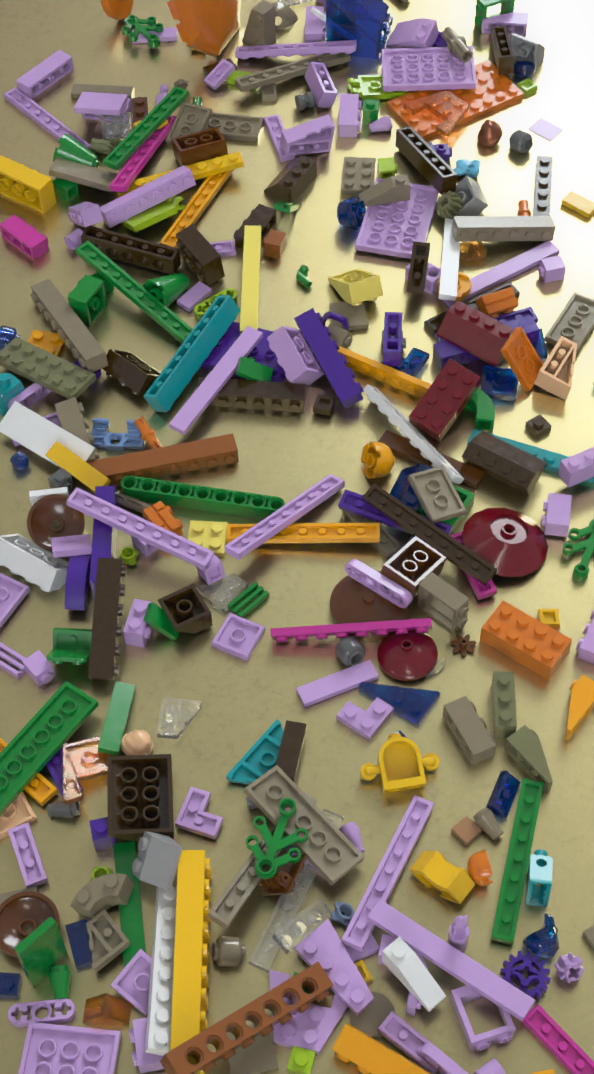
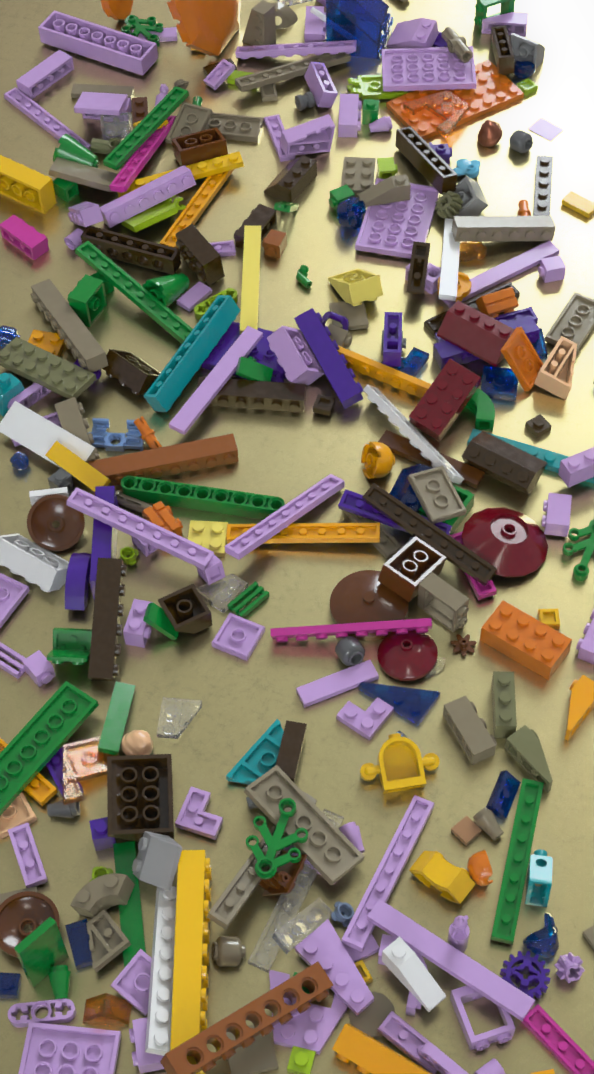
(71, 545): lavender slope -> none
(98, 42): none -> lavender brick
(339, 194): none -> green brick
(395, 592): lavender beam -> none

